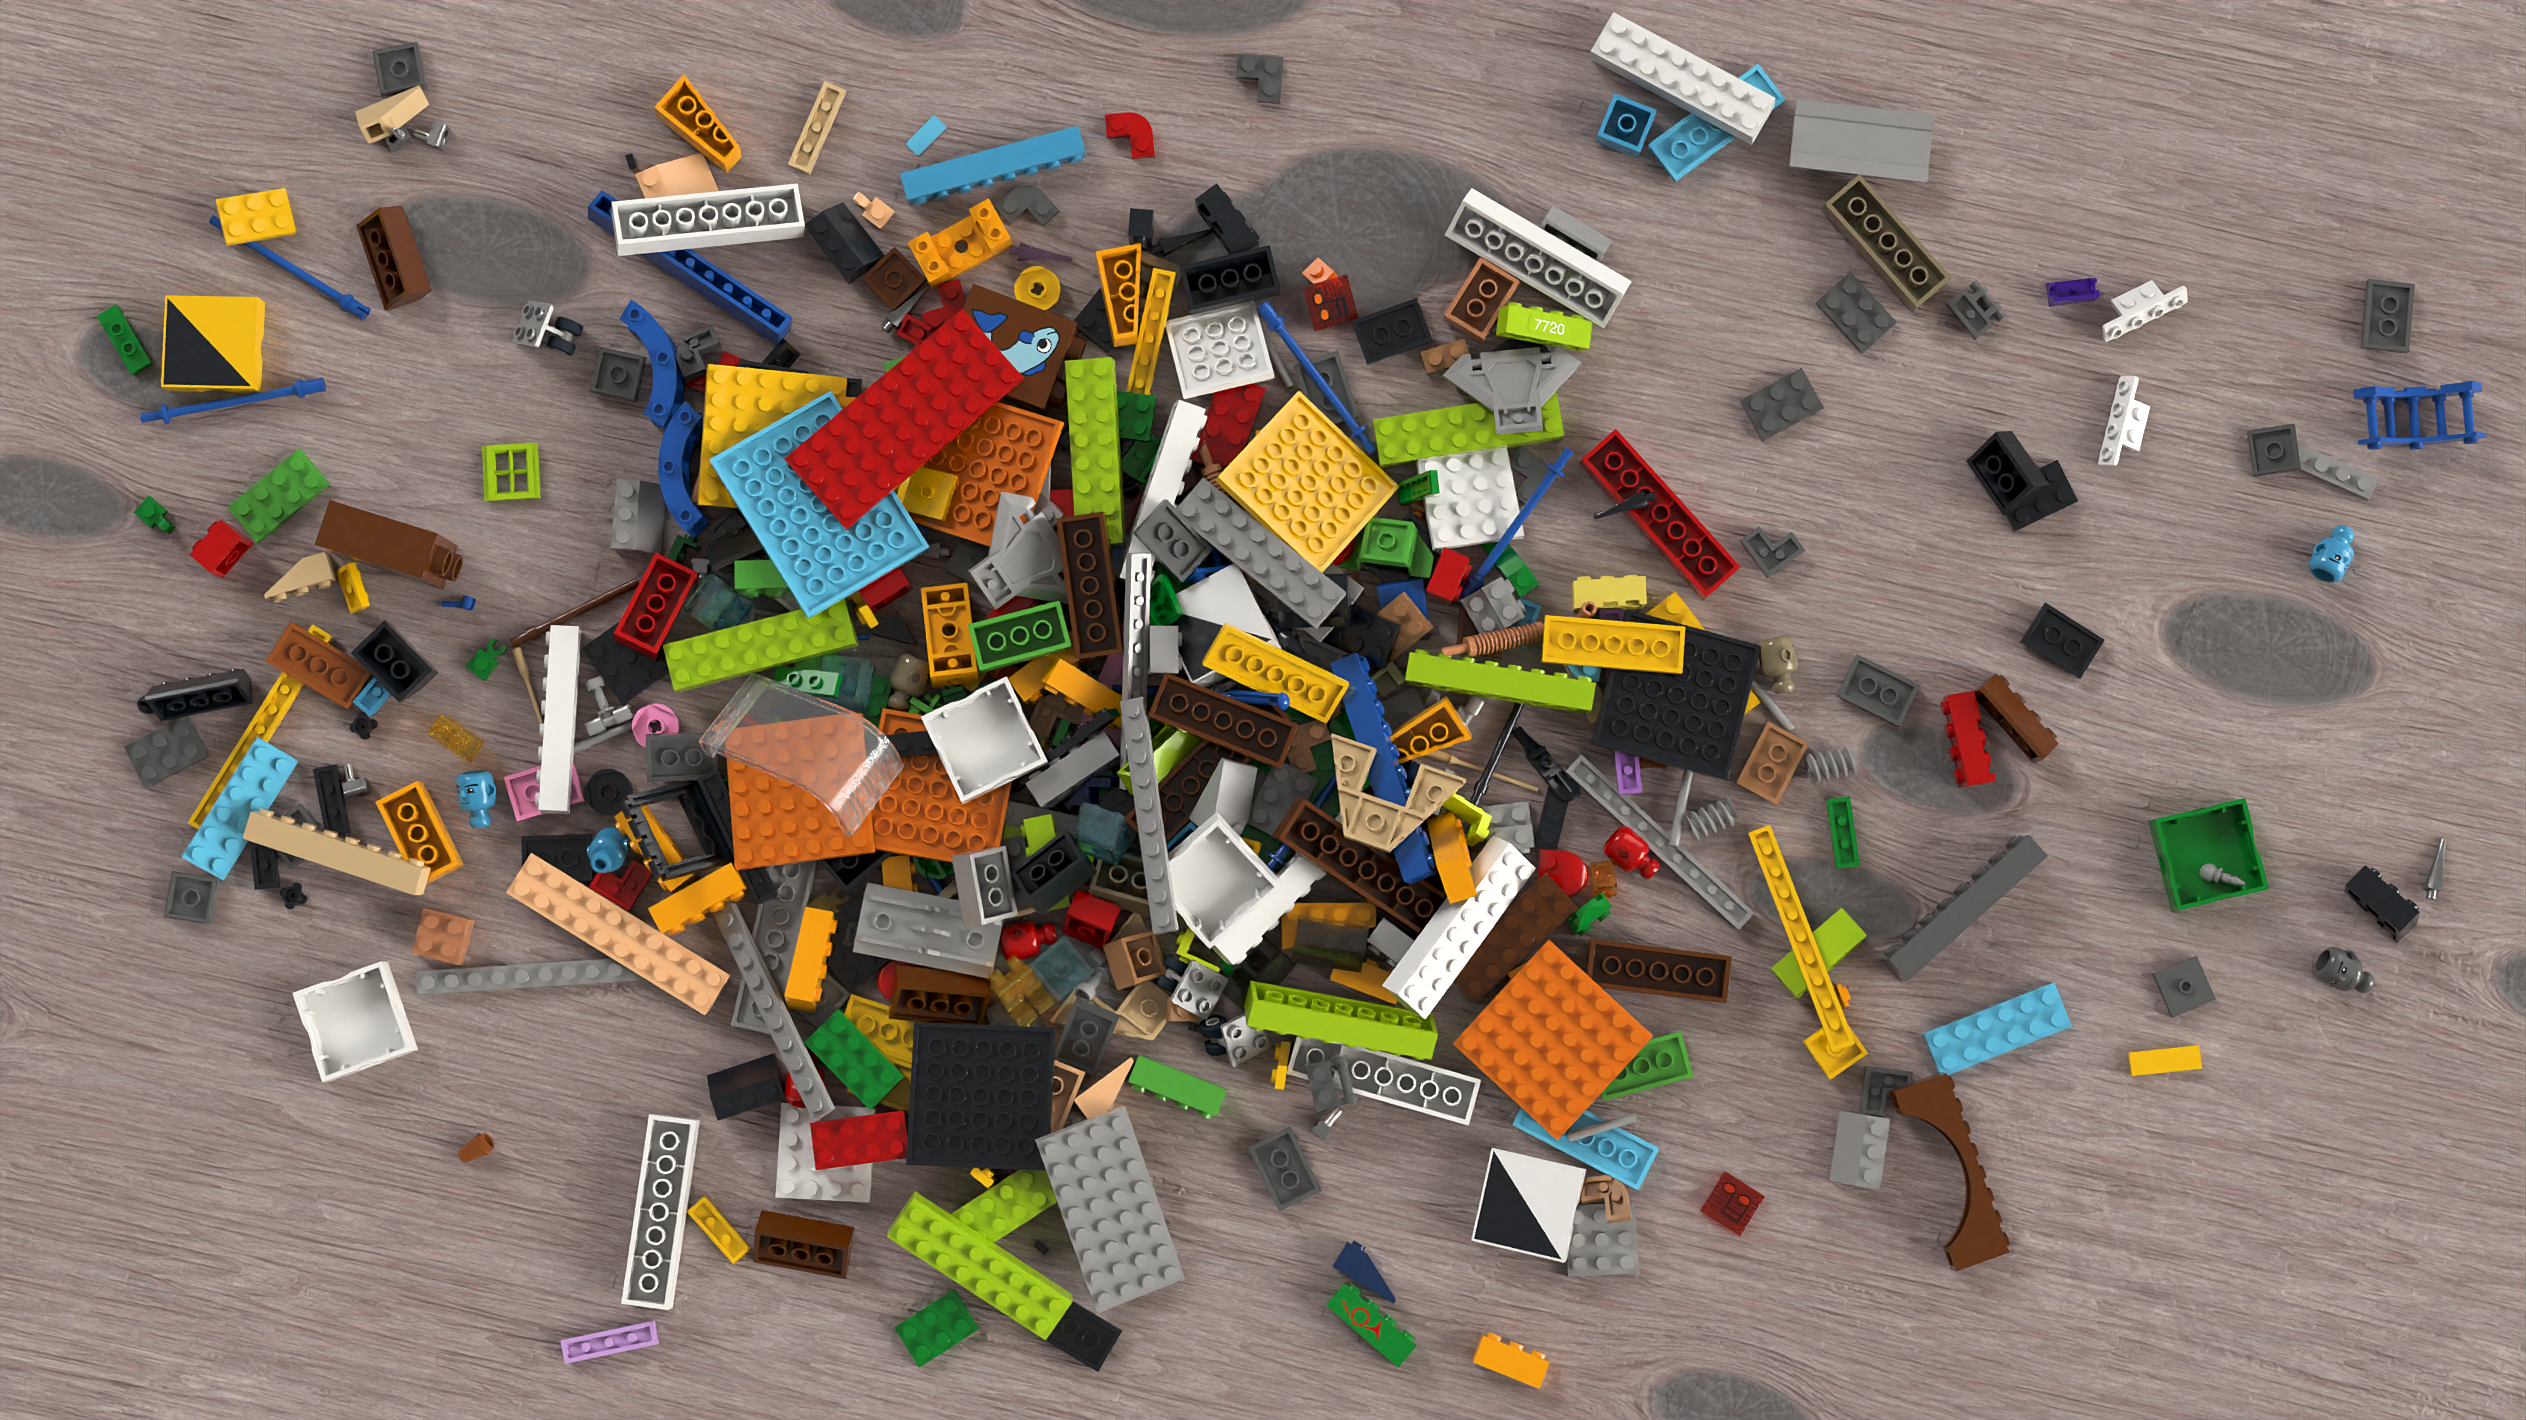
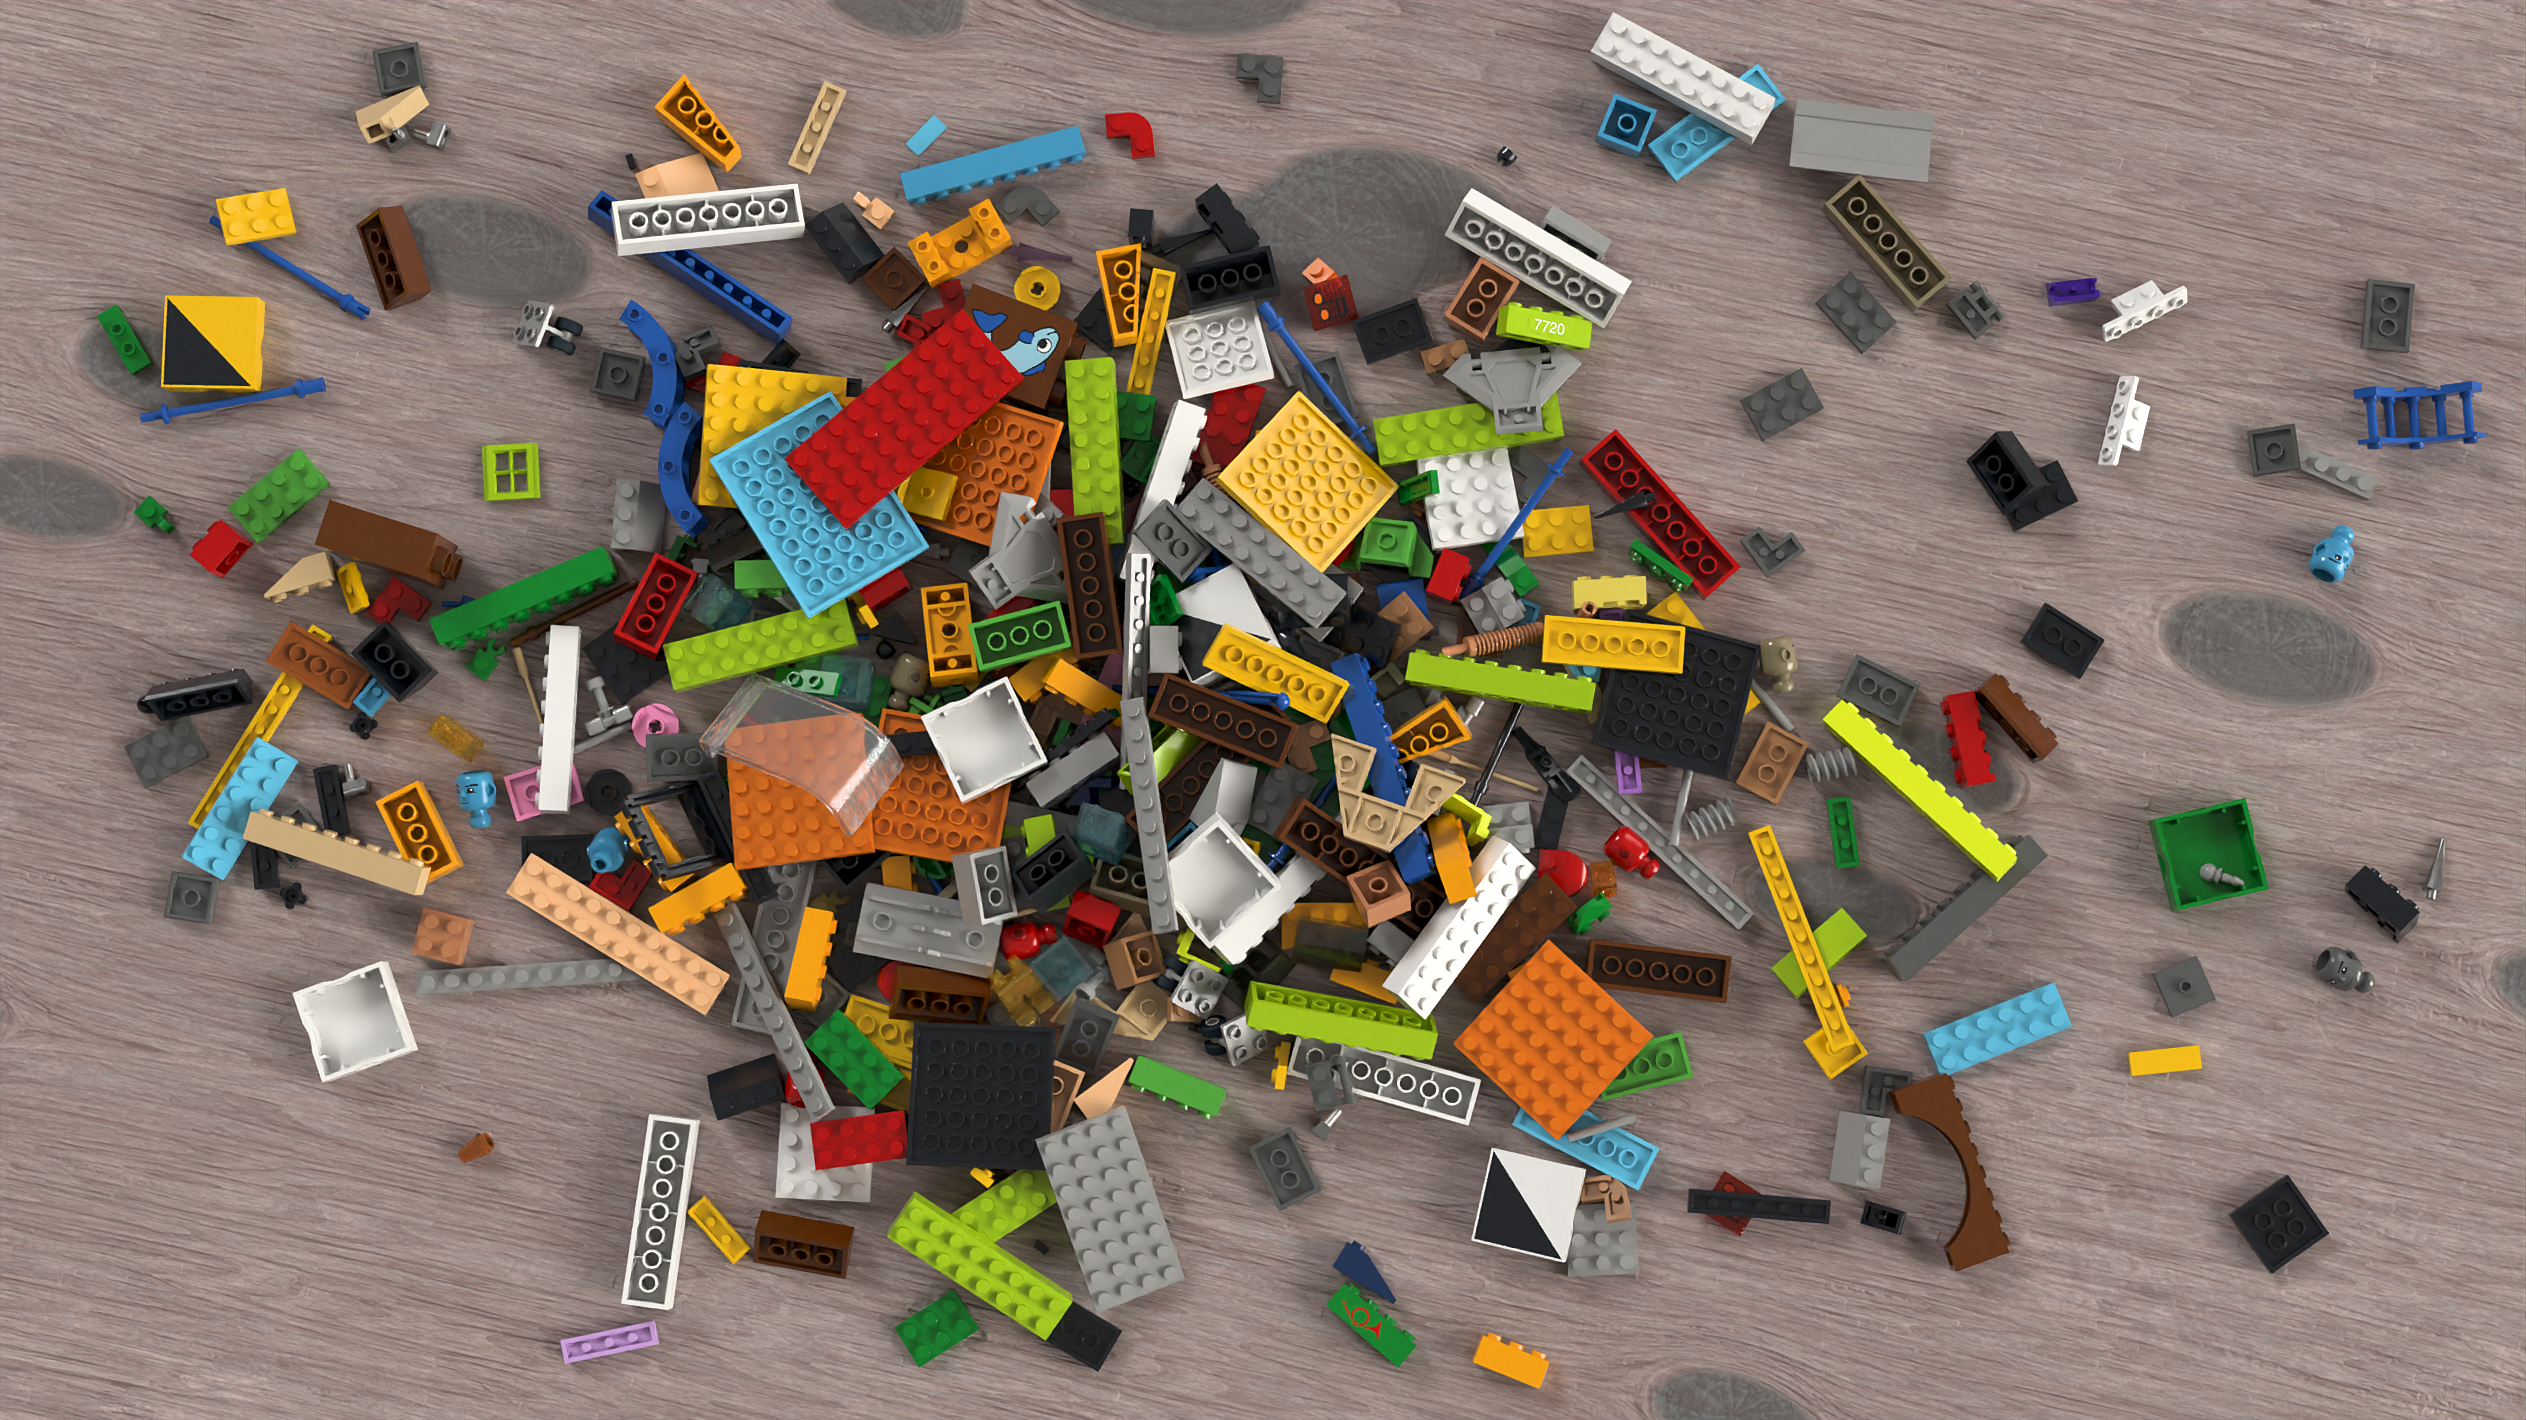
(398, 597): none -> red plate
(525, 598): none -> green brick
(885, 650): none -> black hinge
(1379, 893): none -> nougat slope
(1507, 155): none -> black hinge
(1557, 532): none -> yellow plate
(1659, 567): none -> green plate
(1758, 1206): none -> black plate
(1883, 1217): none -> black slope
(1919, 790): none -> neon yellow brick
(2278, 1224): none -> black plate

